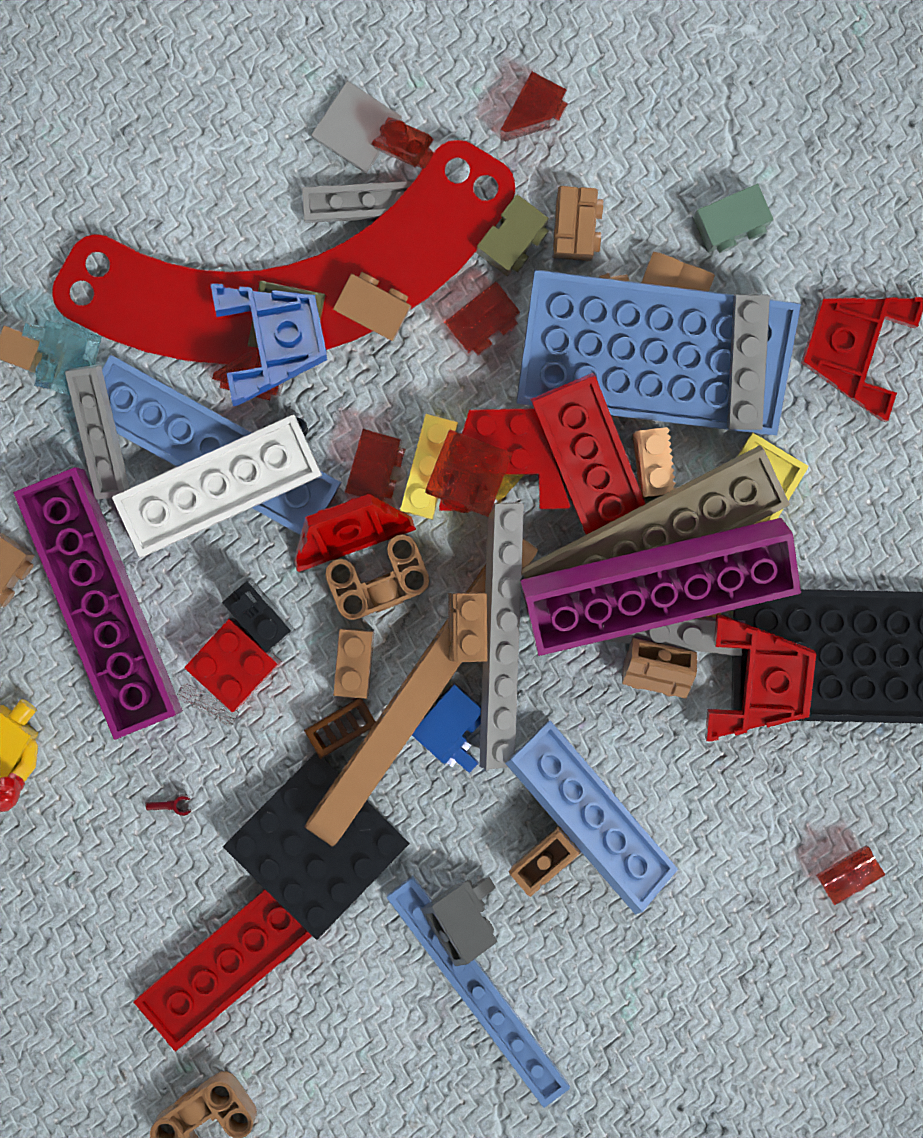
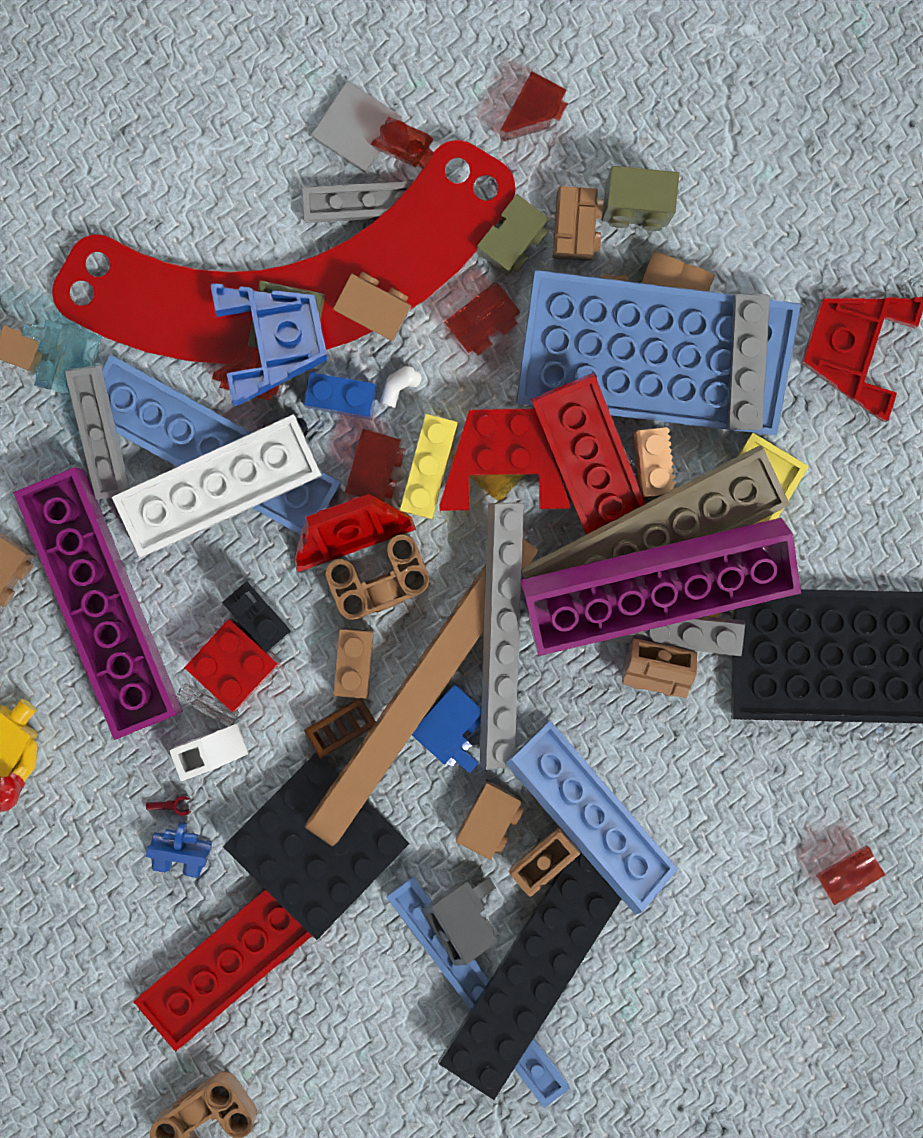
(180, 848): none -> blue hips
(208, 752): none -> white slope
(340, 396): none -> blue brick
(397, 381): none -> white arm
(467, 627): medium nougat brick -> none
(468, 474): clear red plate -> none
(489, 820): none -> medium nougat brick
(531, 978): none -> black plate
(640, 197): none -> olive brick
(733, 218): sand green brick -> none
(775, 680): red wing -> none

